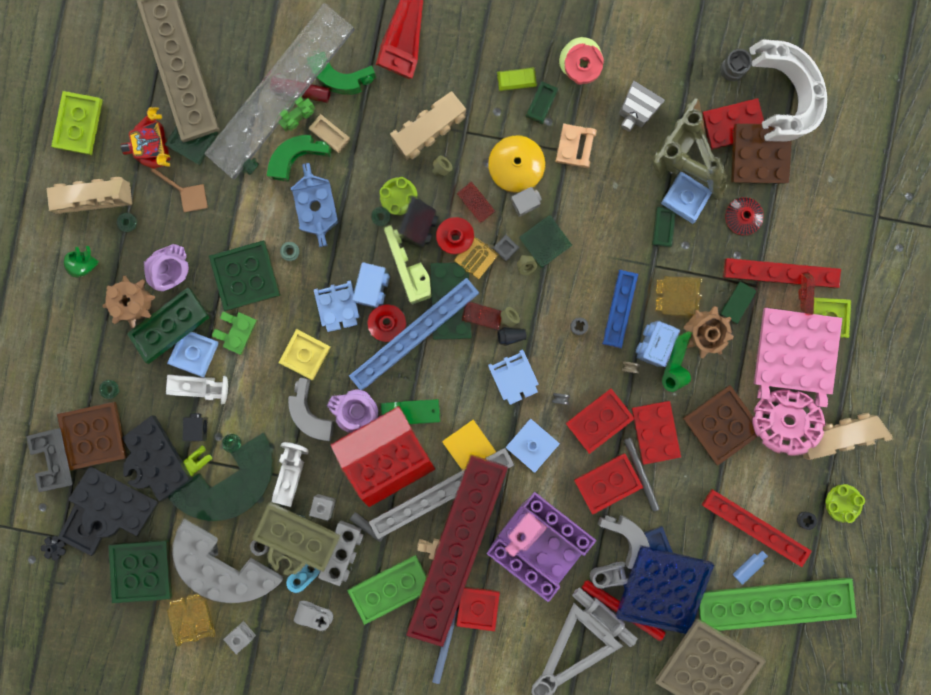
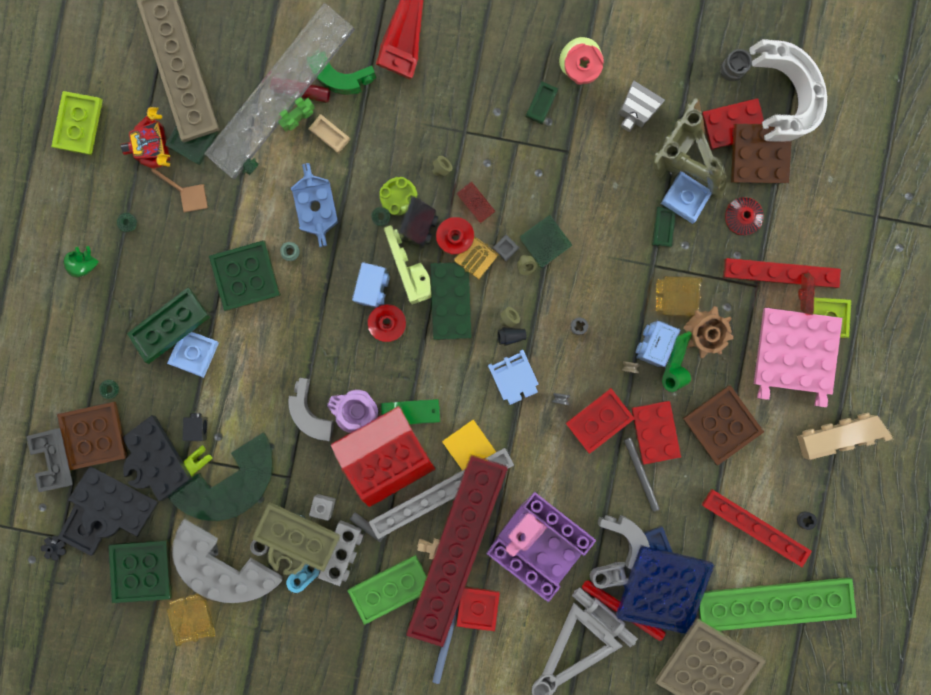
(89, 196): tan wedge -> none
(135, 309): medium nougat brick -> none
(166, 267): lavender helmet -> none
(197, 387): white piece -> none
(228, 439): clear green plate -> none
(239, 333): bright green plate -> none
(239, 637): light grey brick -> none
(289, 151): green arch -> none
(289, 473): white piece -> none
(304, 354): light yellow tile -> none
(310, 615): light grey piece -> none
(337, 306): light blue plate -> none
(414, 334): medium blue plate -> none
(428, 126): tan wedge -> none
(482, 315): clear red plate -> none
(514, 176): yellow dish -> none
(516, 79): lime tile -> none
(526, 201): light grey brick -> none
(532, 445): light blue plate -> none
(569, 145): light nougat plate -> none
(608, 483): red plate -> none
(620, 309): blue tile -> none
(738, 302): dark green tile -> none
(750, 567): medium blue cylinder -> none
(781, 430): bright pink plate -> none
(844, 503): lime dish -> none

